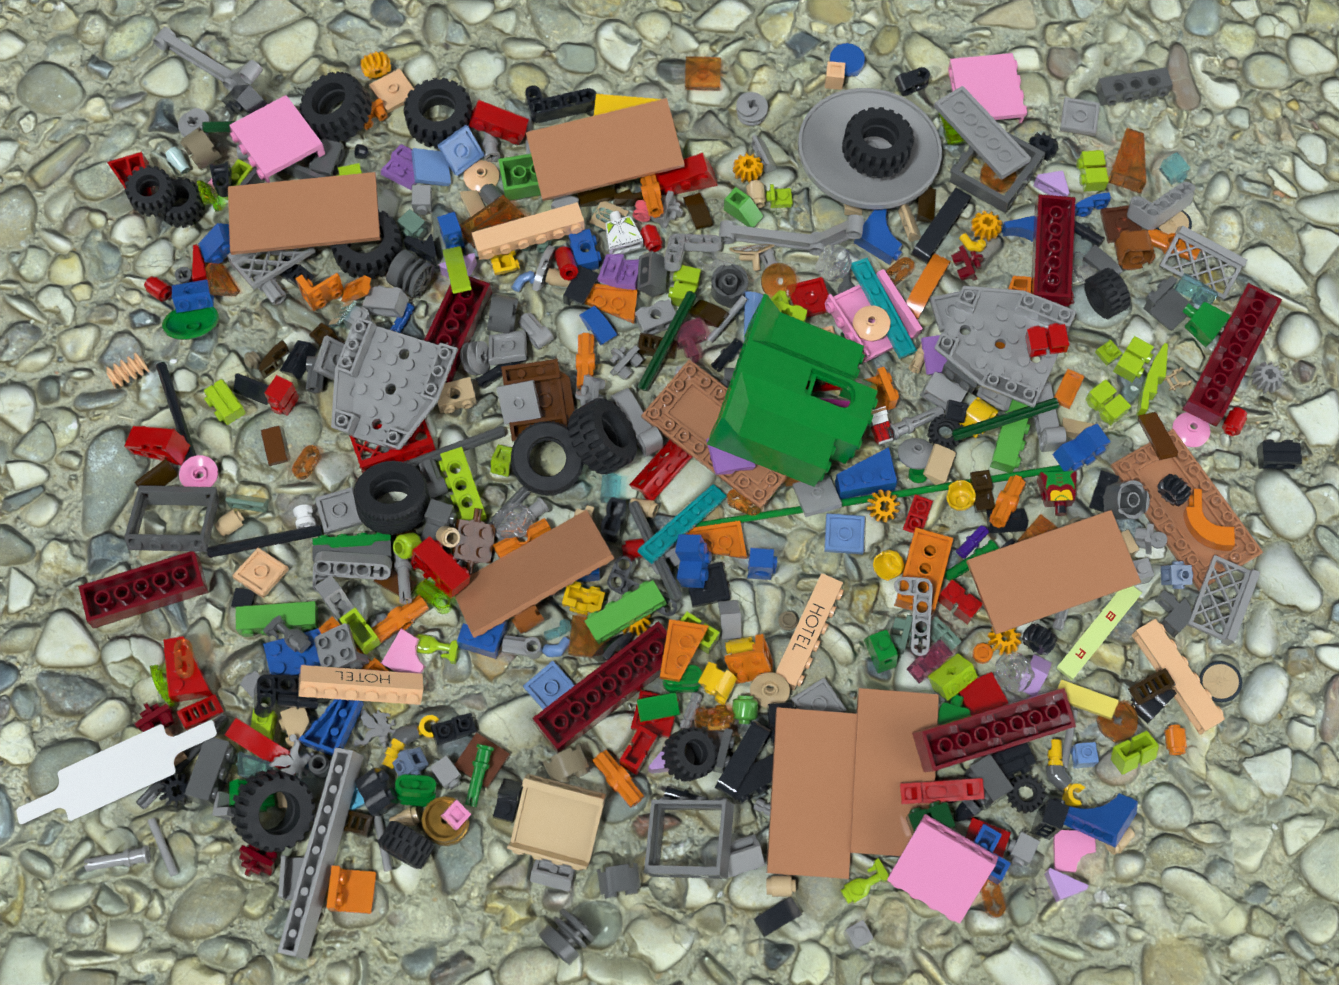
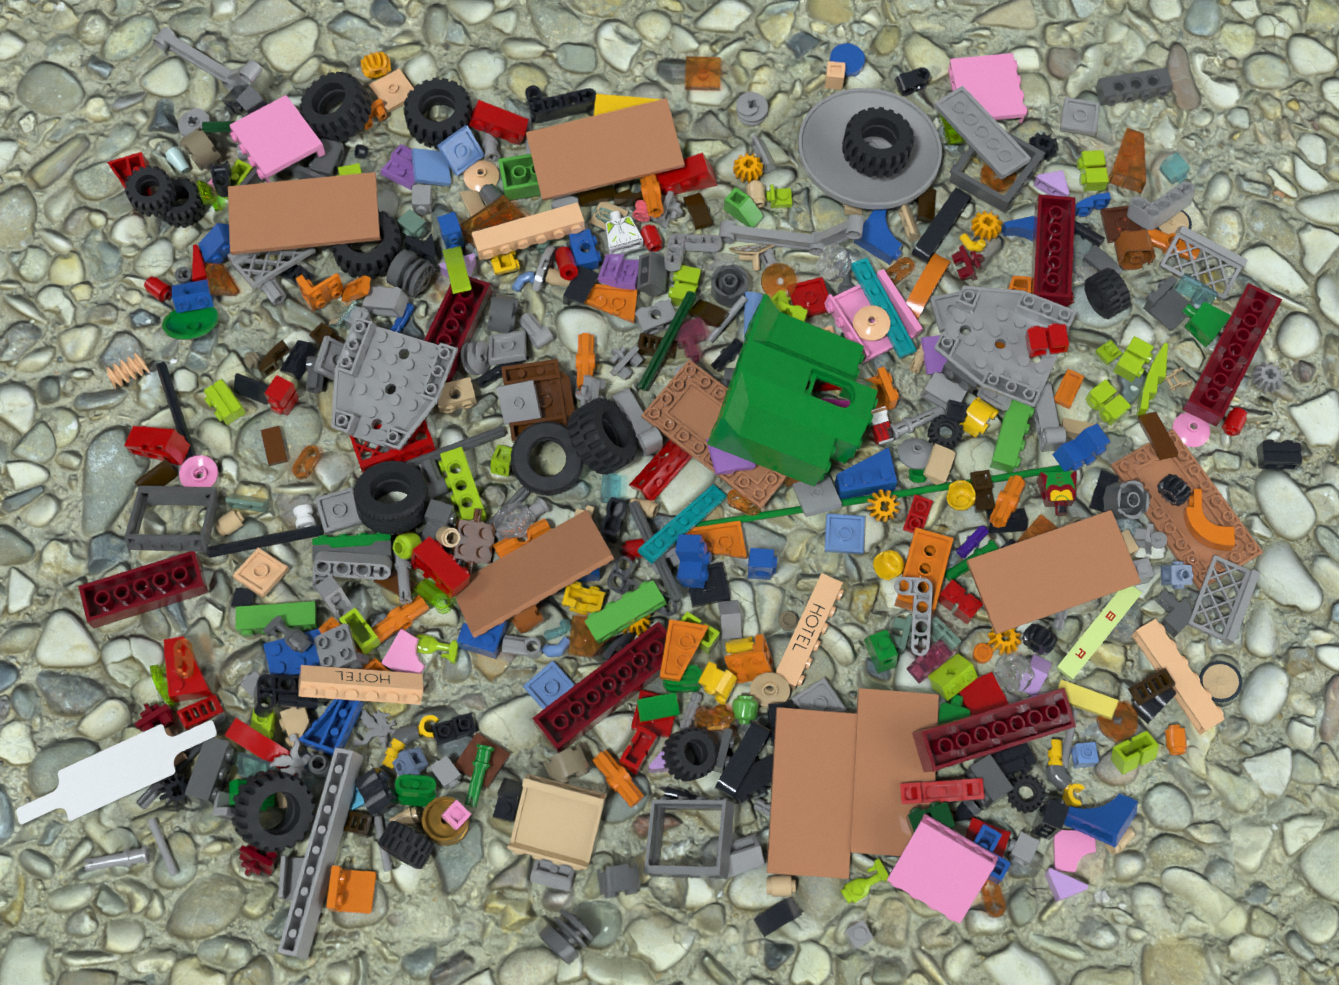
(598, 324): blue slope -> none
(1004, 419): dark green axle -> none

